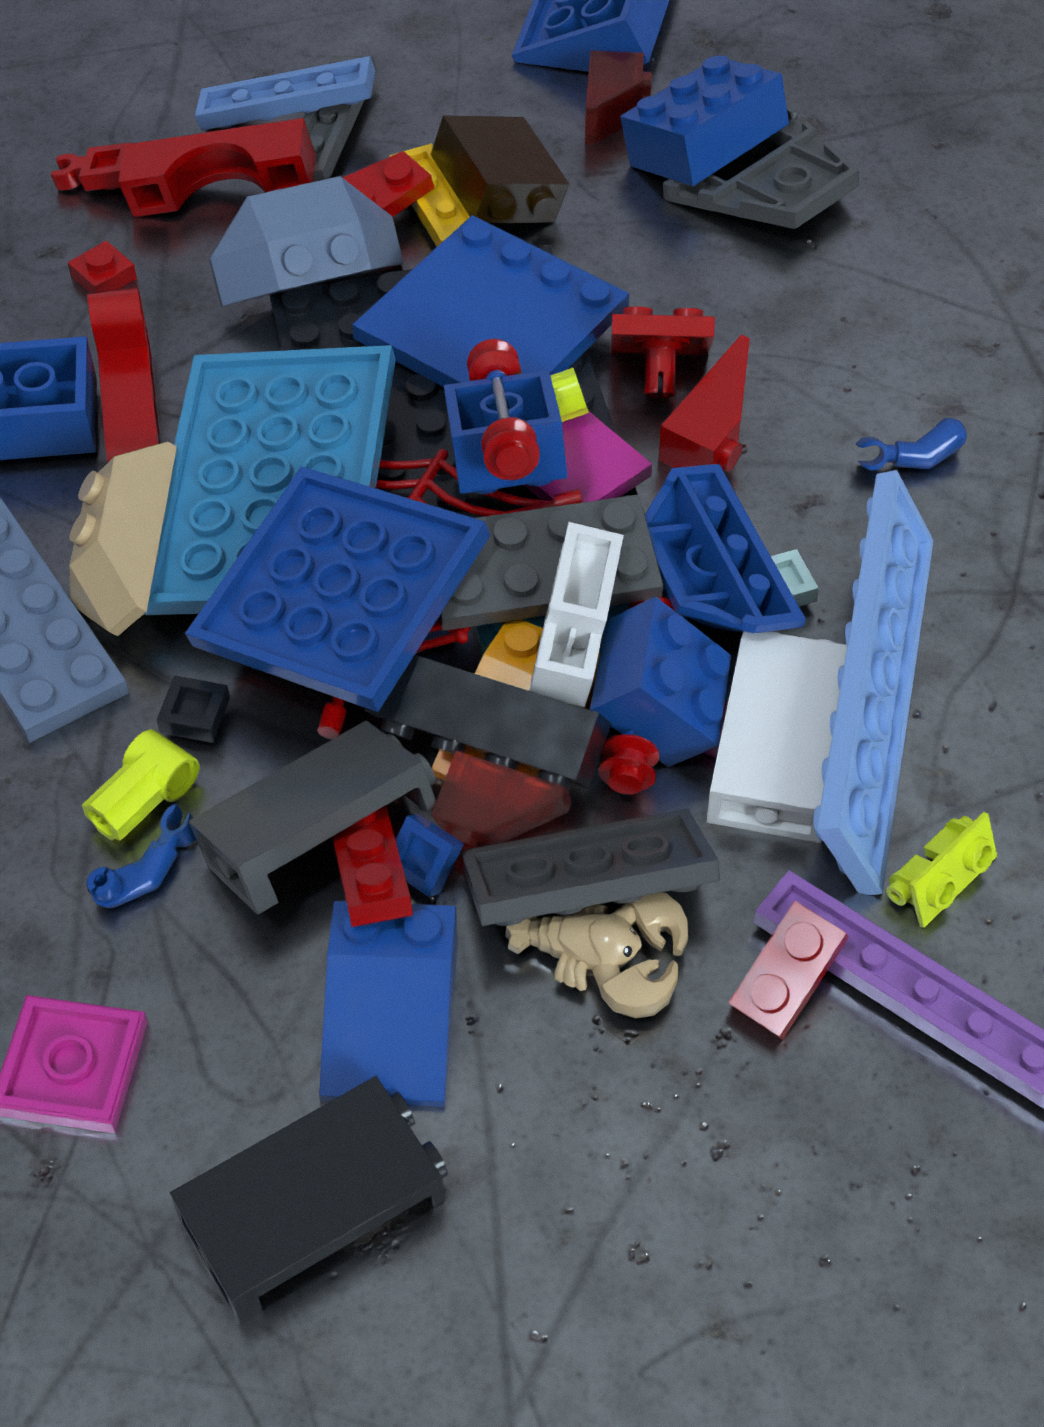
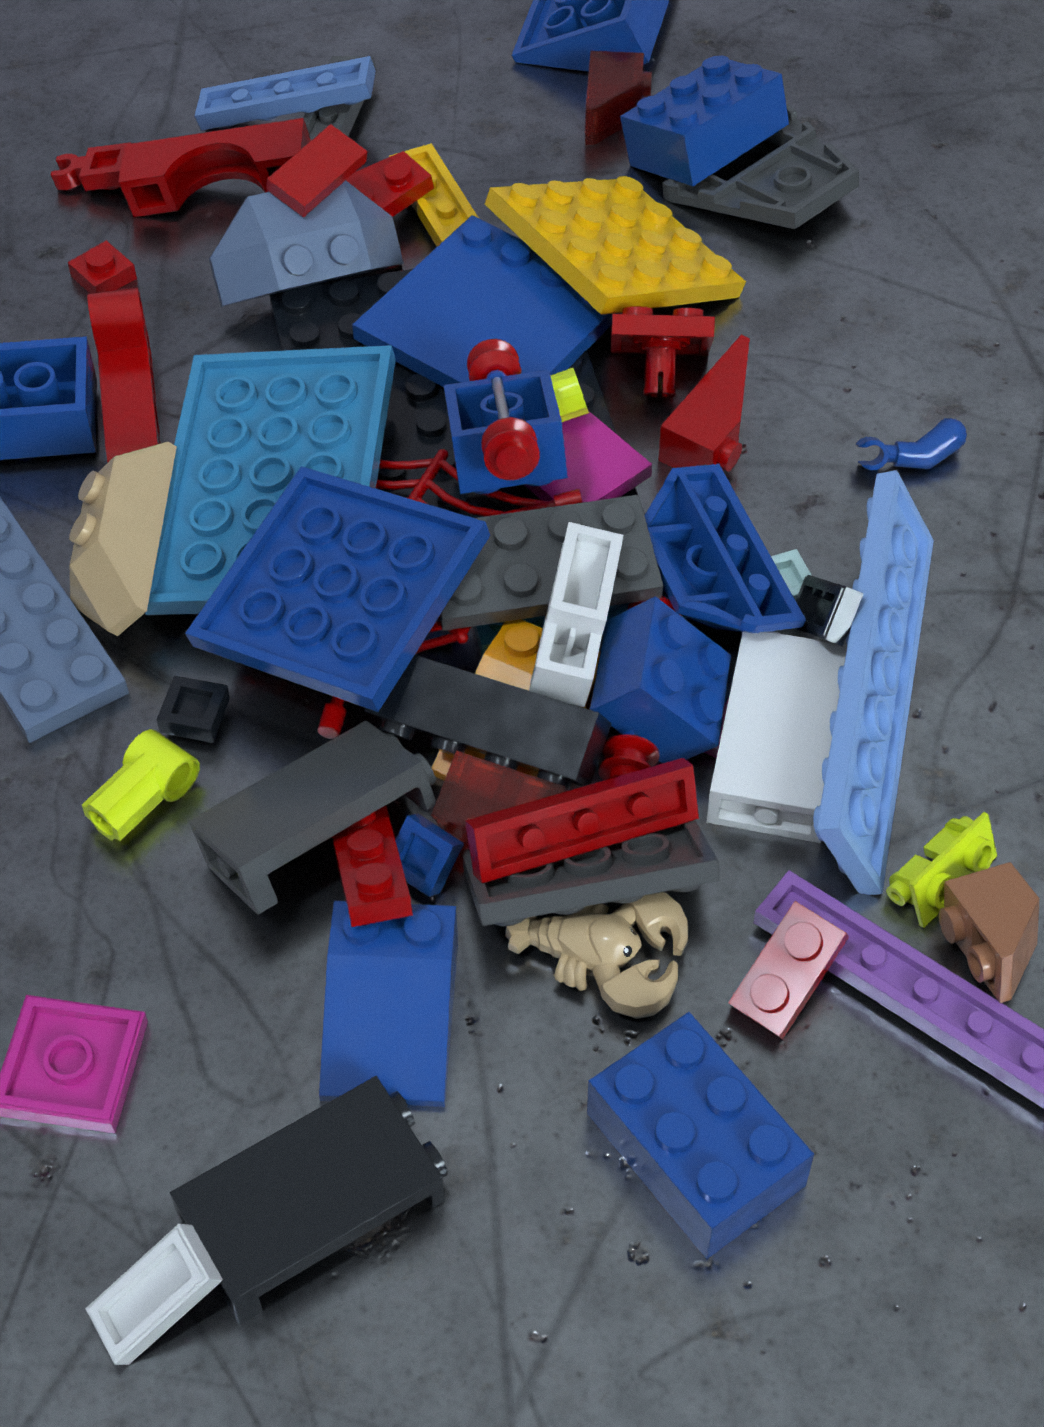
(127, 883): blue arm -> none
(153, 1294): none -> white tile
(316, 170): none -> red tile
(499, 169): dark brown brick -> none
(582, 820): none -> red plate
(615, 243): none -> yellow plate
(698, 1134): none -> blue brick
(827, 608): none -> black plate
(994, 924): none -> nougat slope

